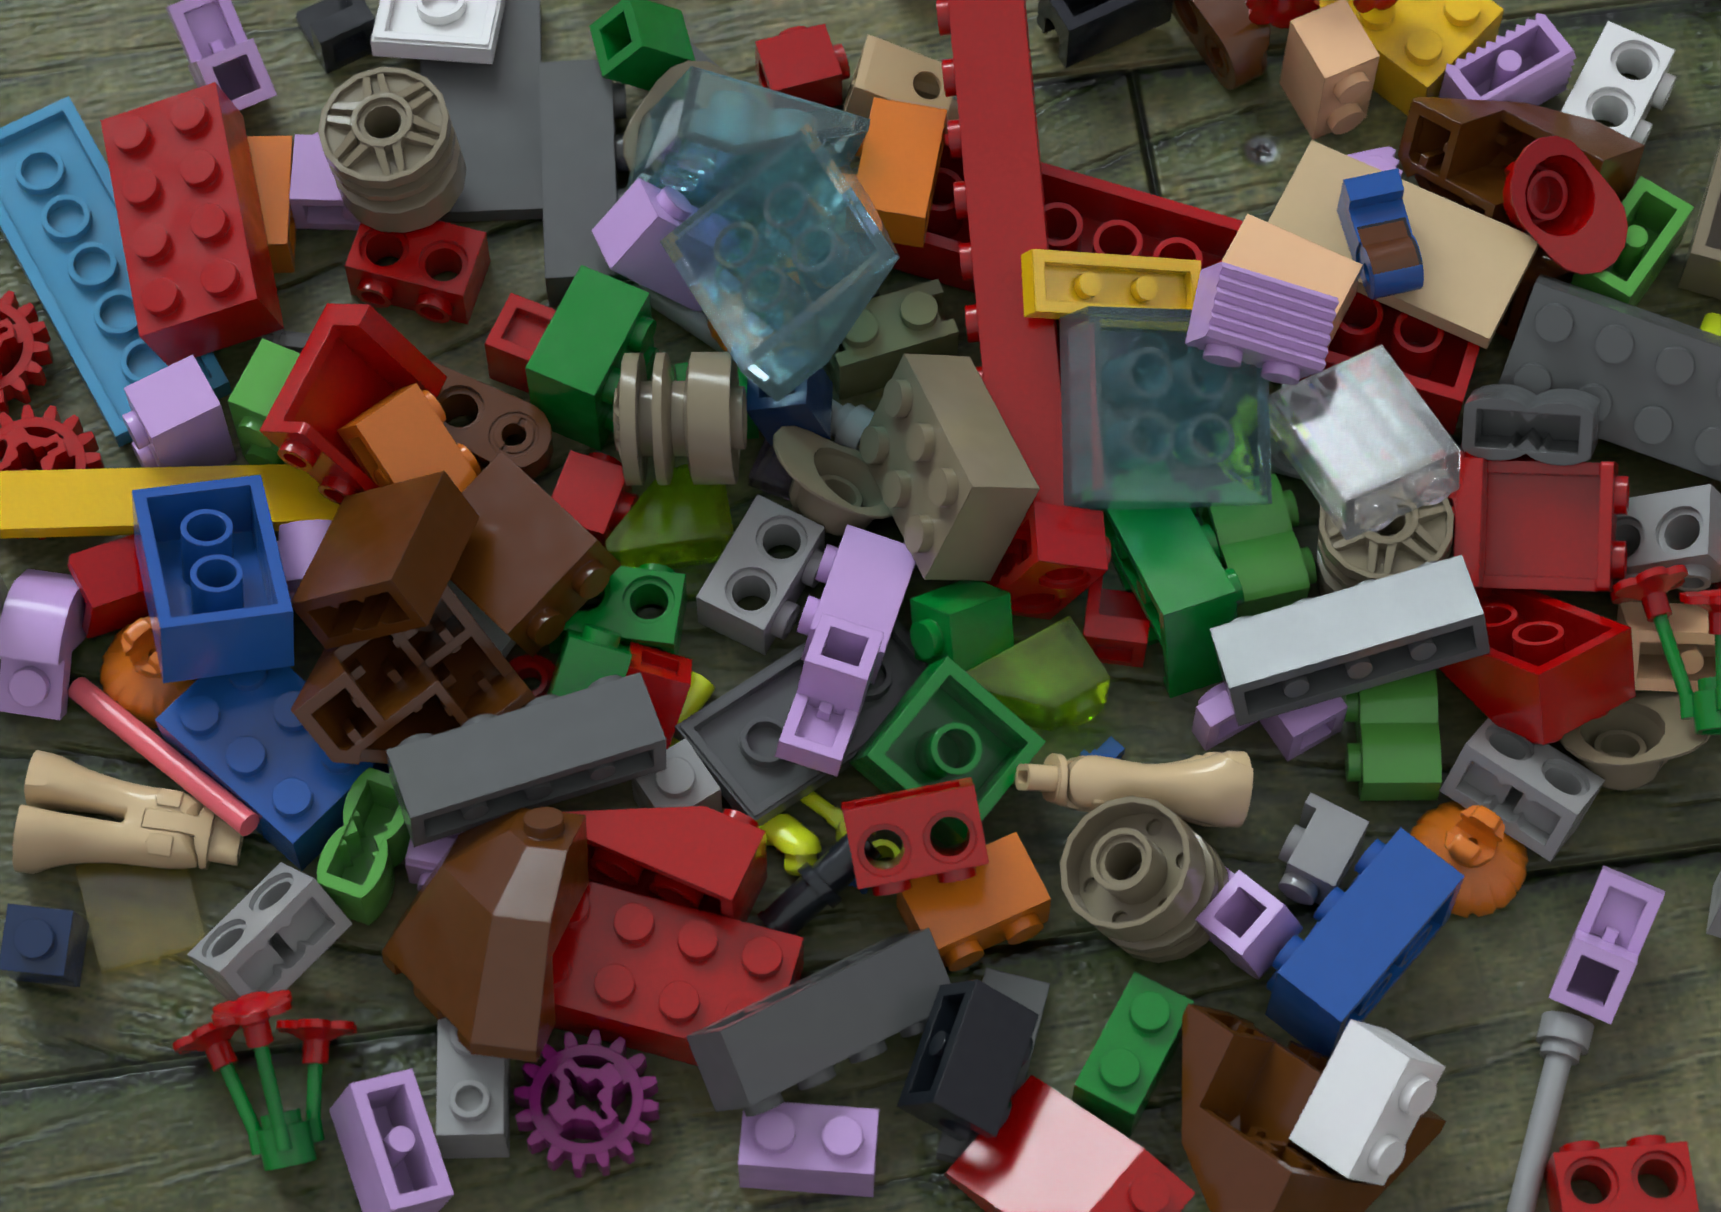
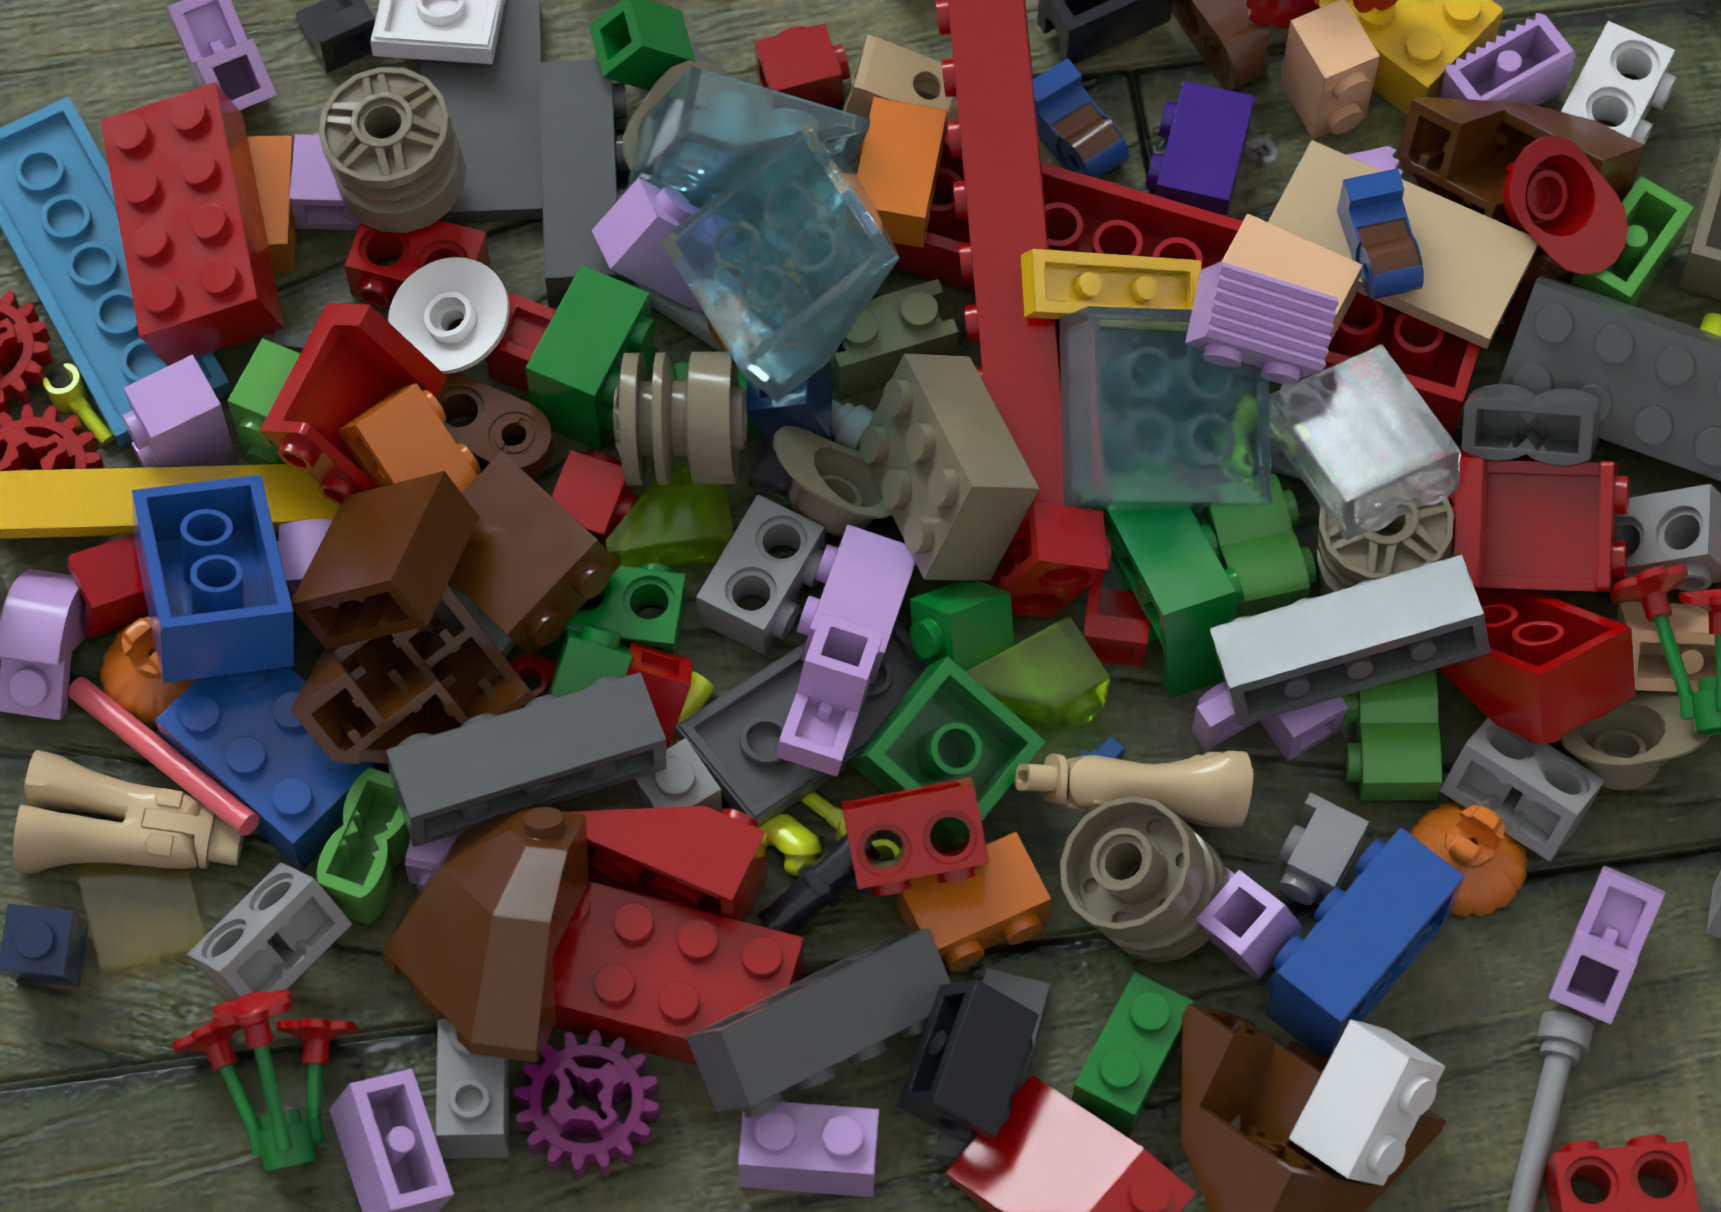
(74, 399): none -> neon yellow hand
(449, 292): none -> white dish
(1074, 124): none -> blue leg
(1203, 147): none -> dark purple brick

